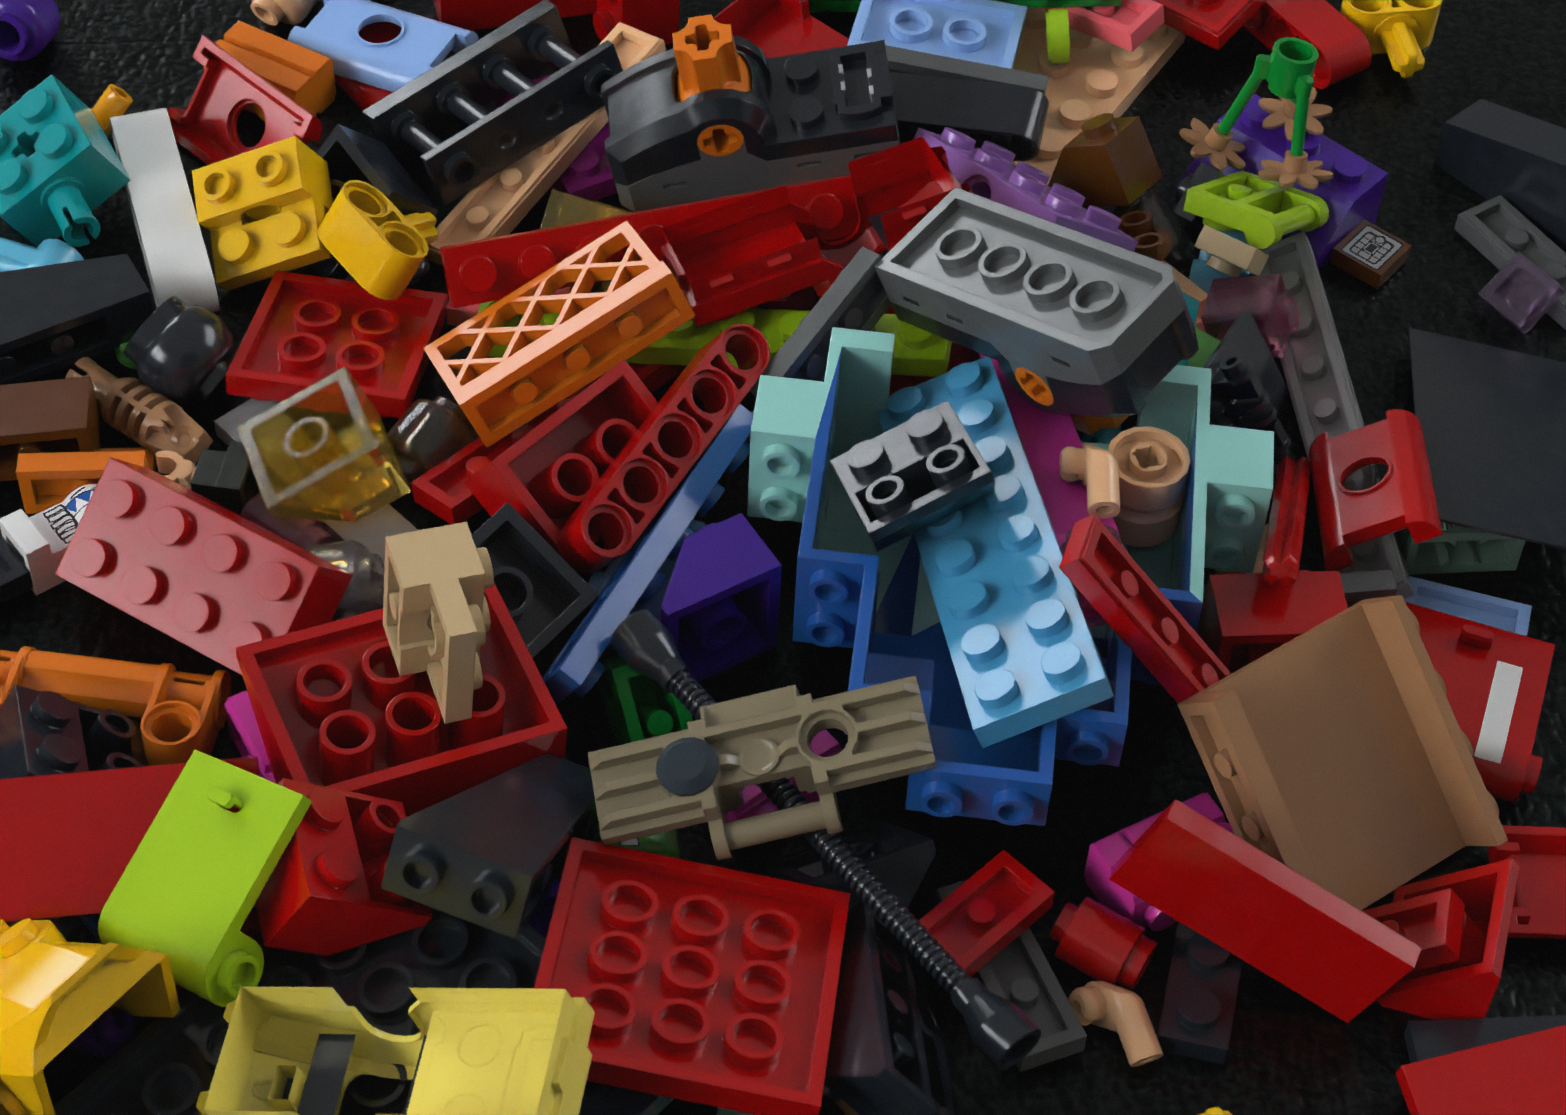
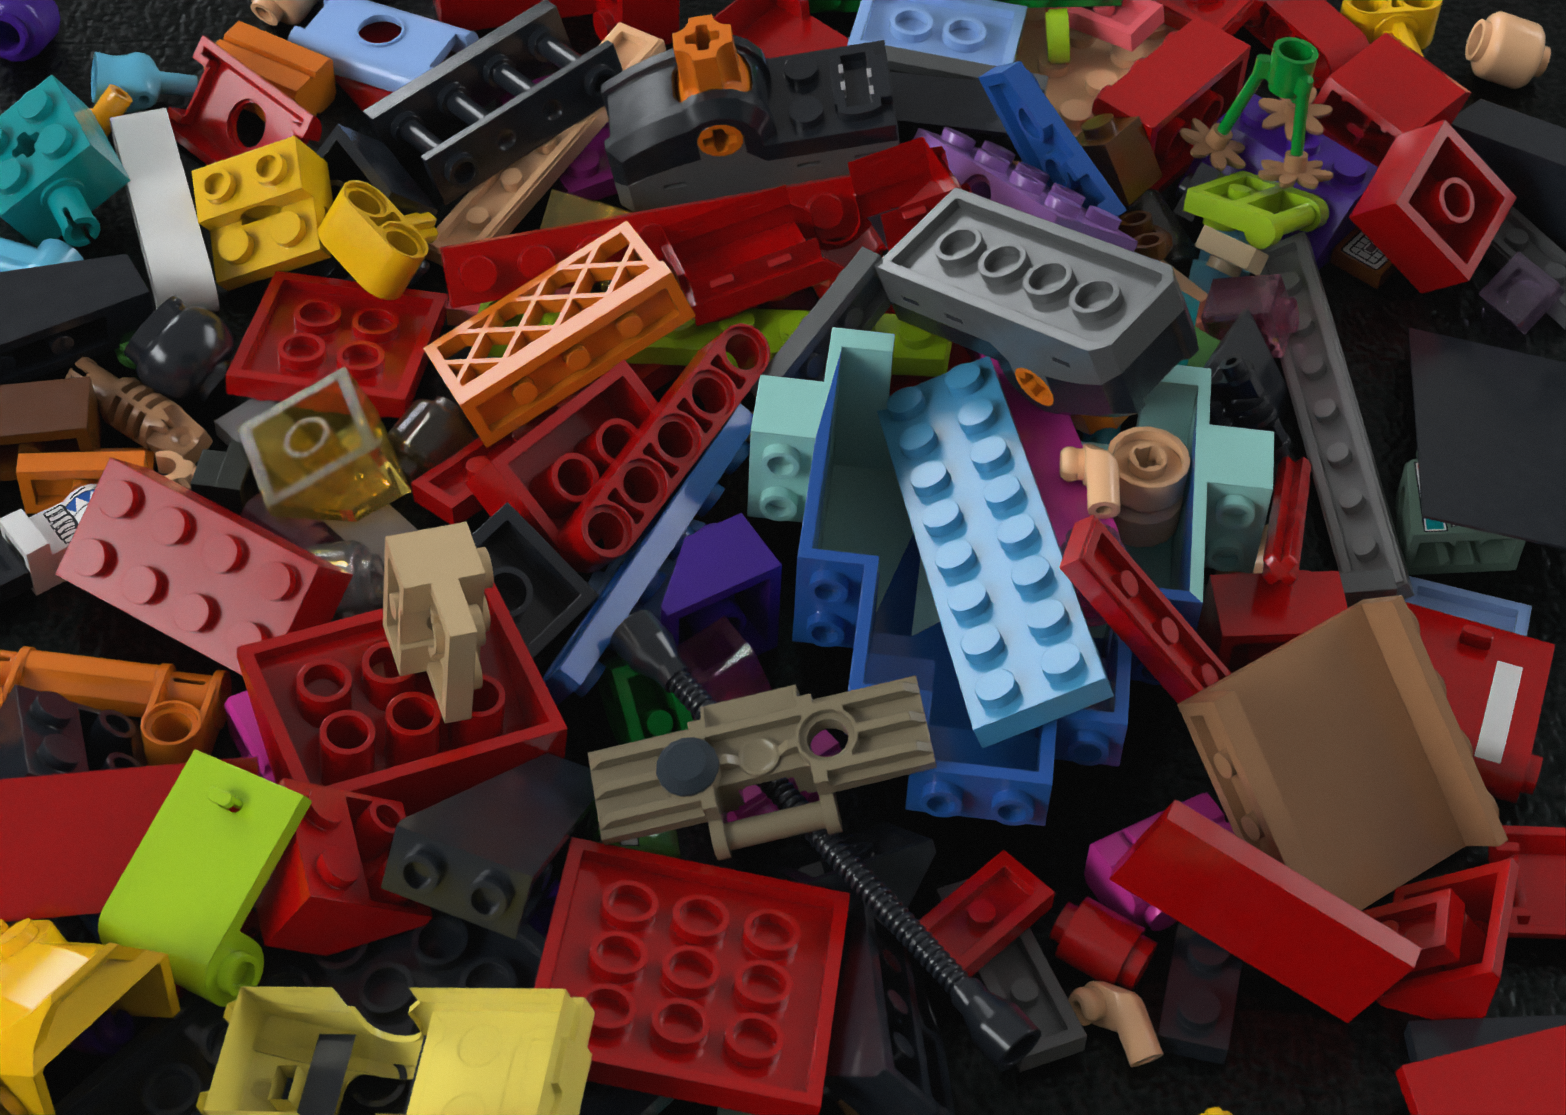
(138, 77): none -> medium azure piece
(723, 662): none -> clear pink brick
(913, 475): black slope -> none
(1044, 137): none -> blue wing
(1185, 78): none -> red brick
(1384, 95): none -> red slope
(1397, 502): red piece -> none
(1433, 207): none -> red brick
(1507, 50): none -> light nougat head

